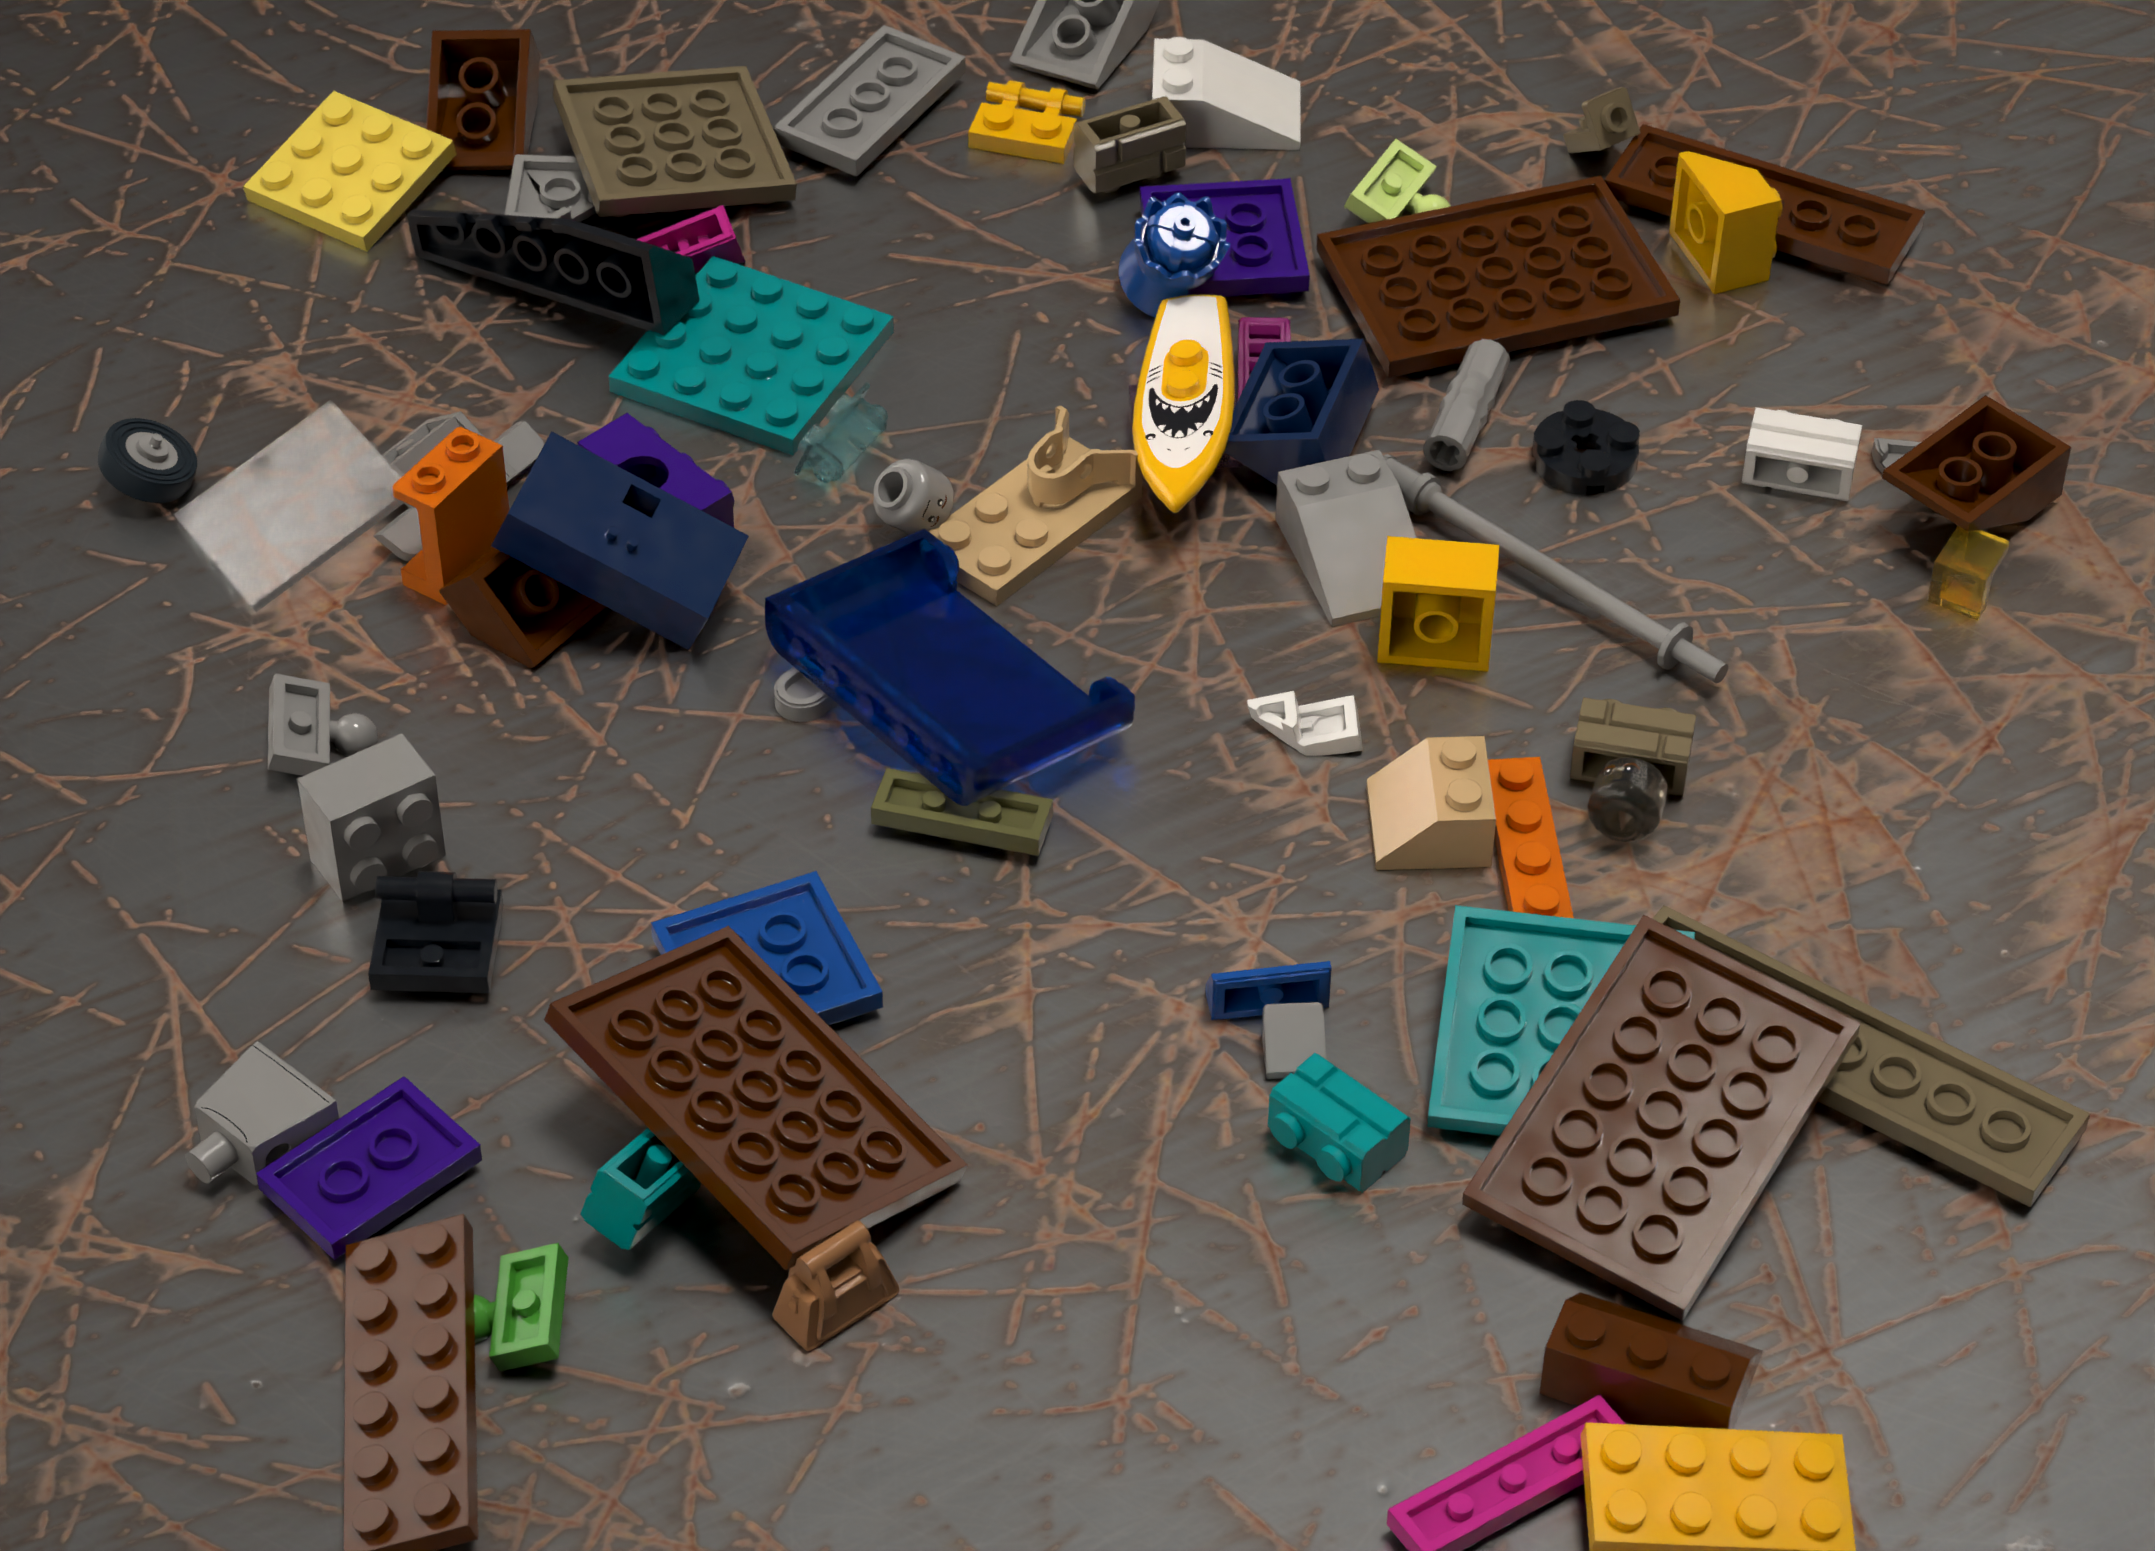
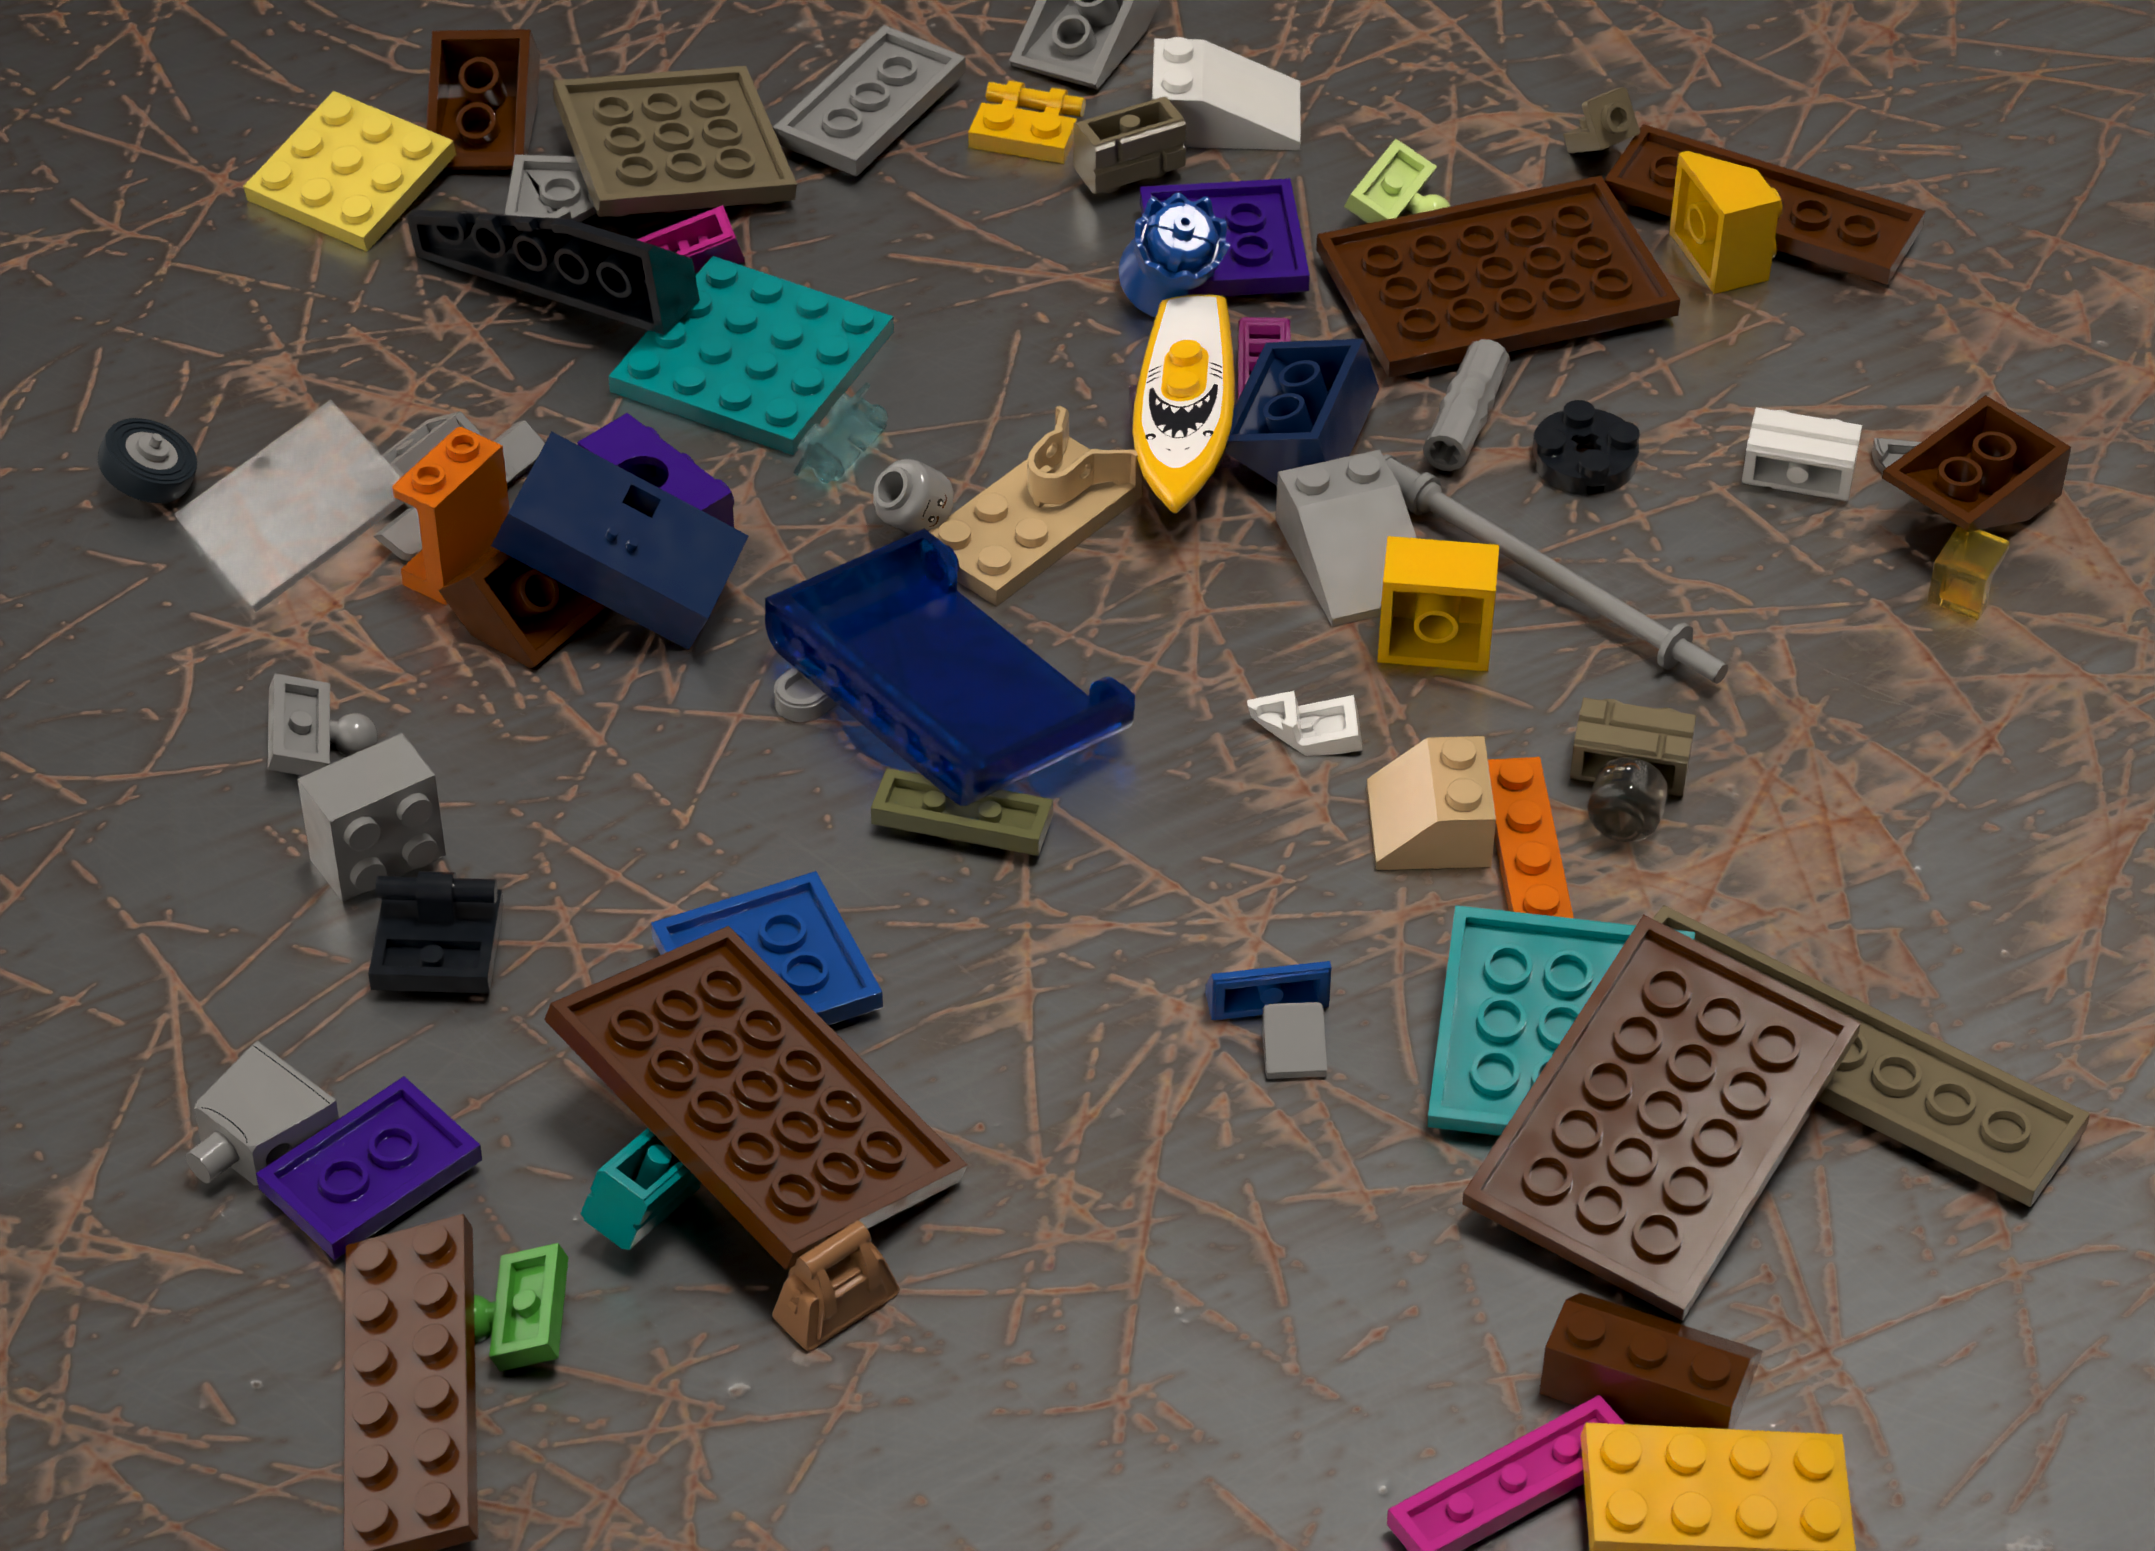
(1338, 1123): teal brick -> none

